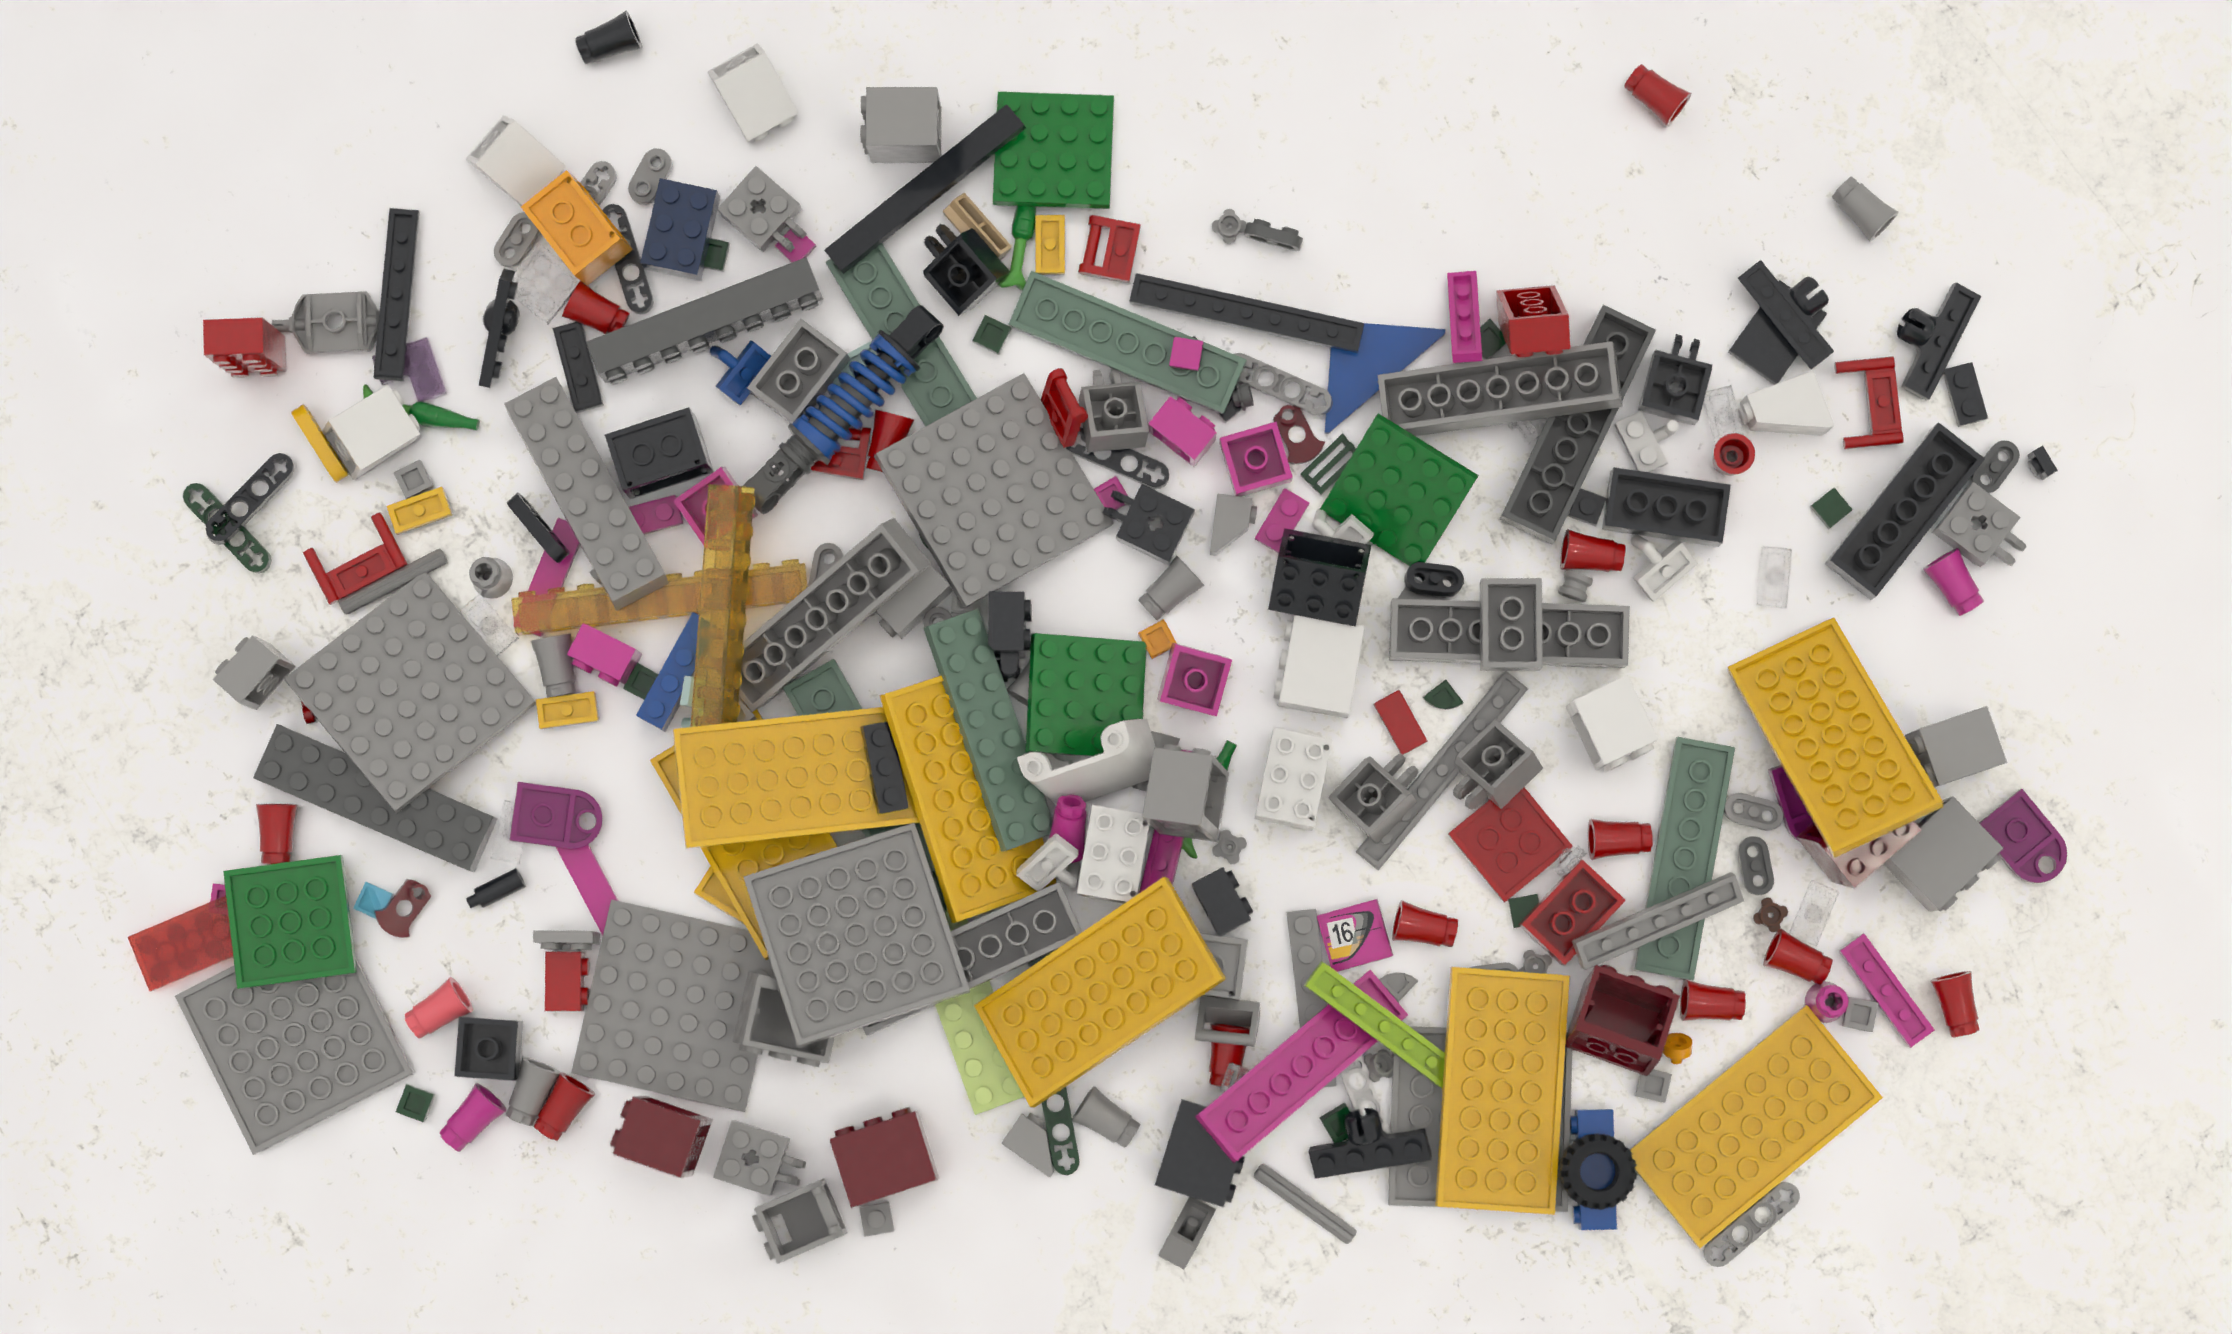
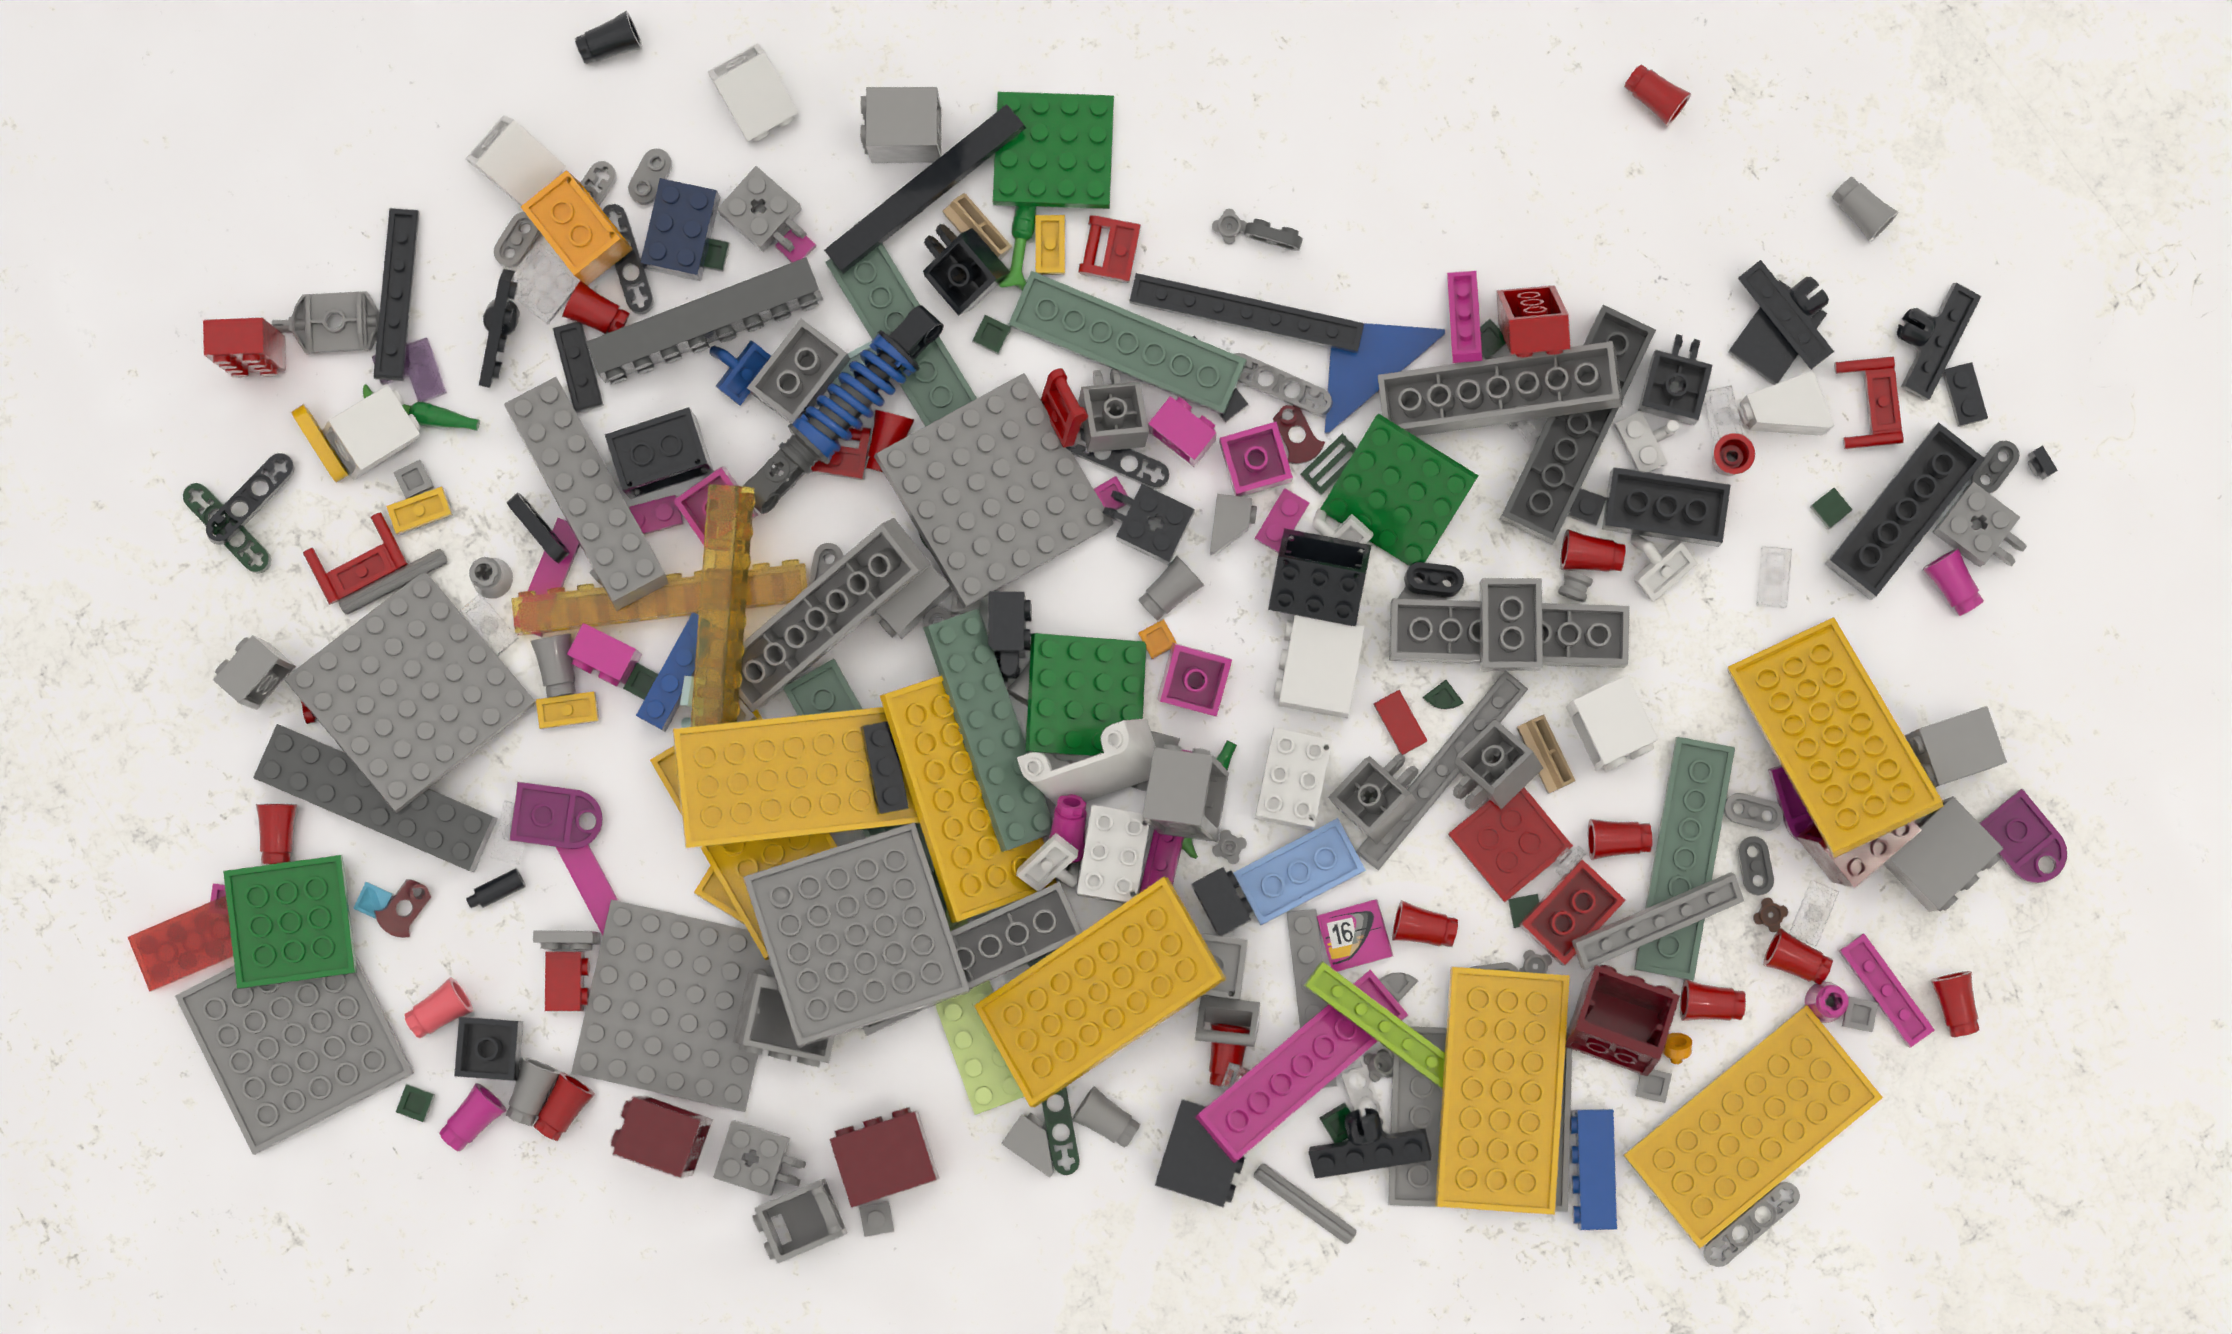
(1186, 354): dark pink tile -> none
(1187, 1232): light grey slope -> none
(1242, 396): dark grey plate -> none
(1299, 871): none -> light blue plate
(1541, 740): none -> tan piece
(1624, 1171): black tyre -> none

